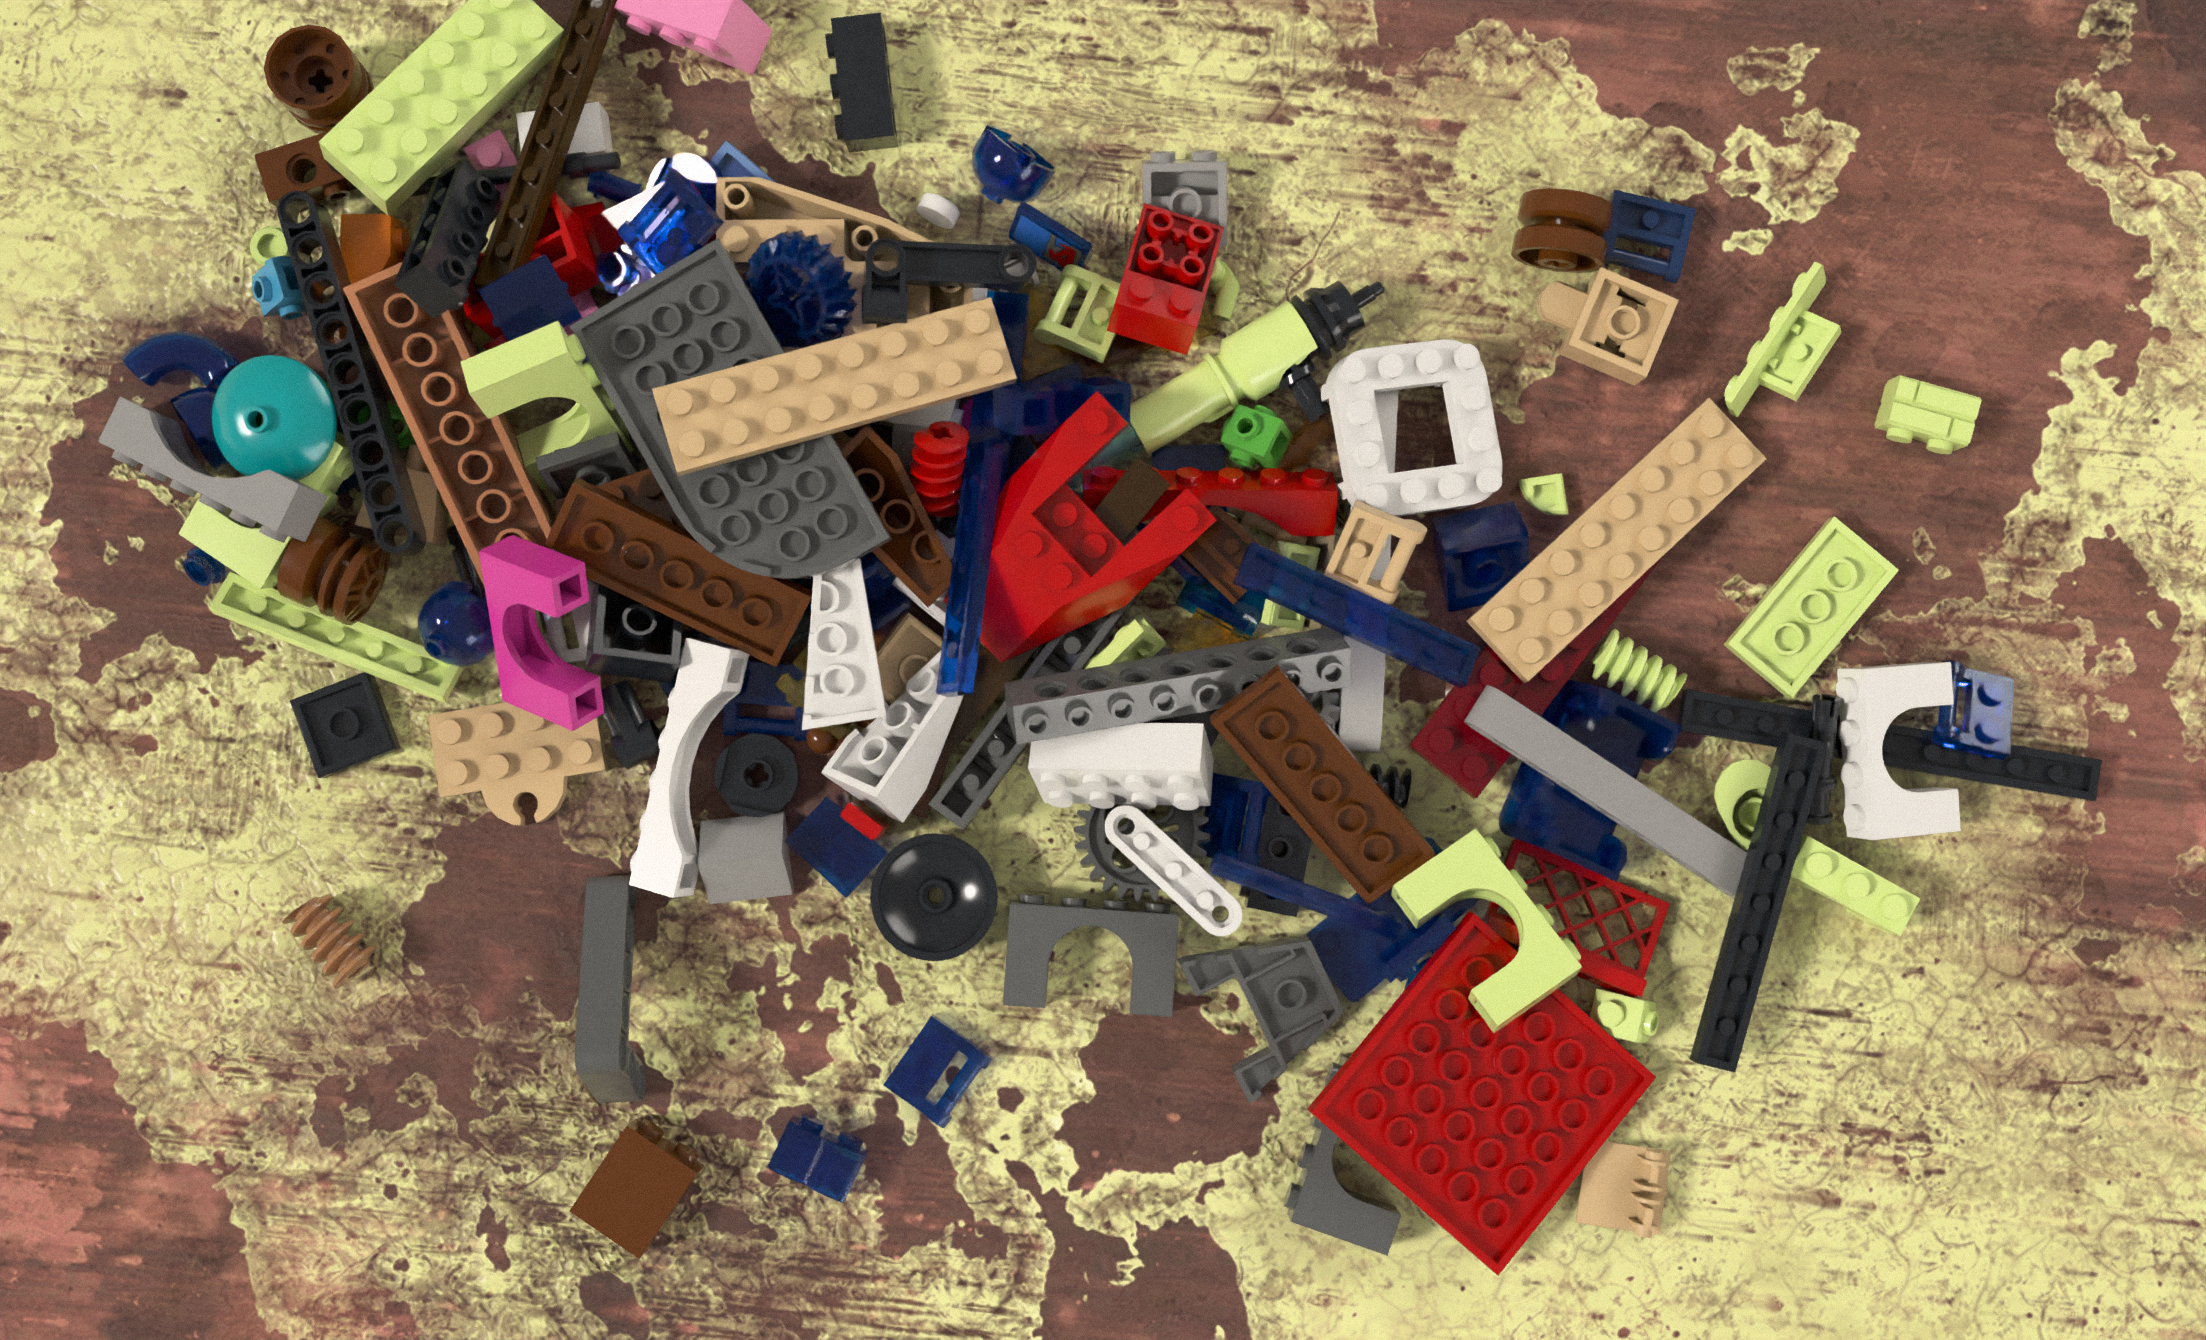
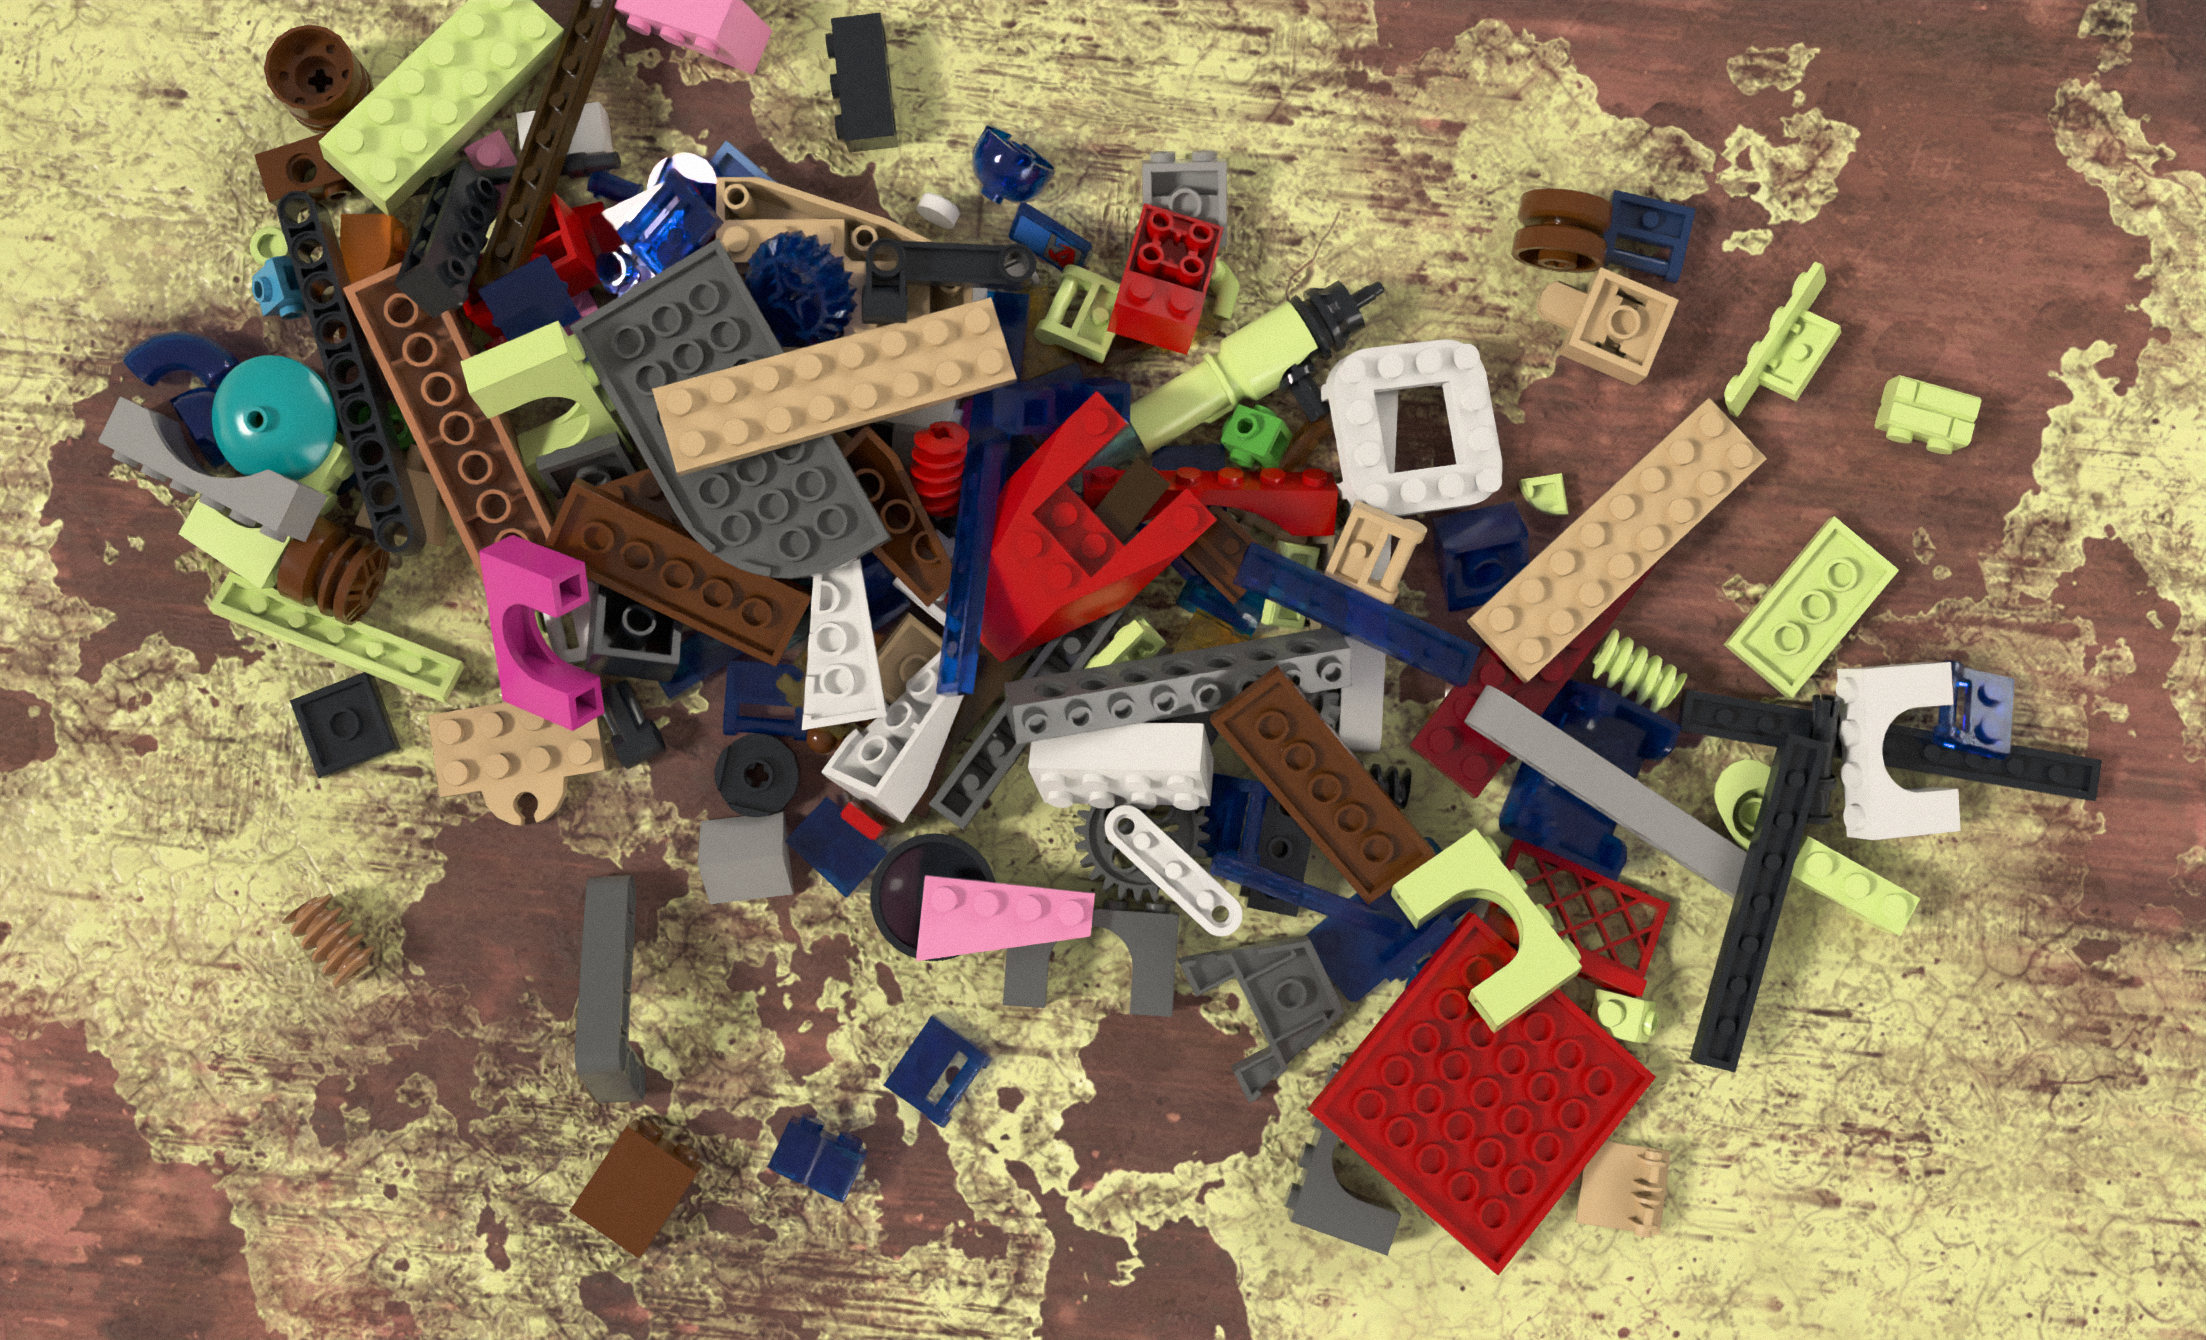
(203, 567): clear blue plate -> none
(456, 625): clear blue cylinder -> none
(465, 566): black axle -> none
(667, 847): white arch -> none
(990, 916): none -> bright pink wing

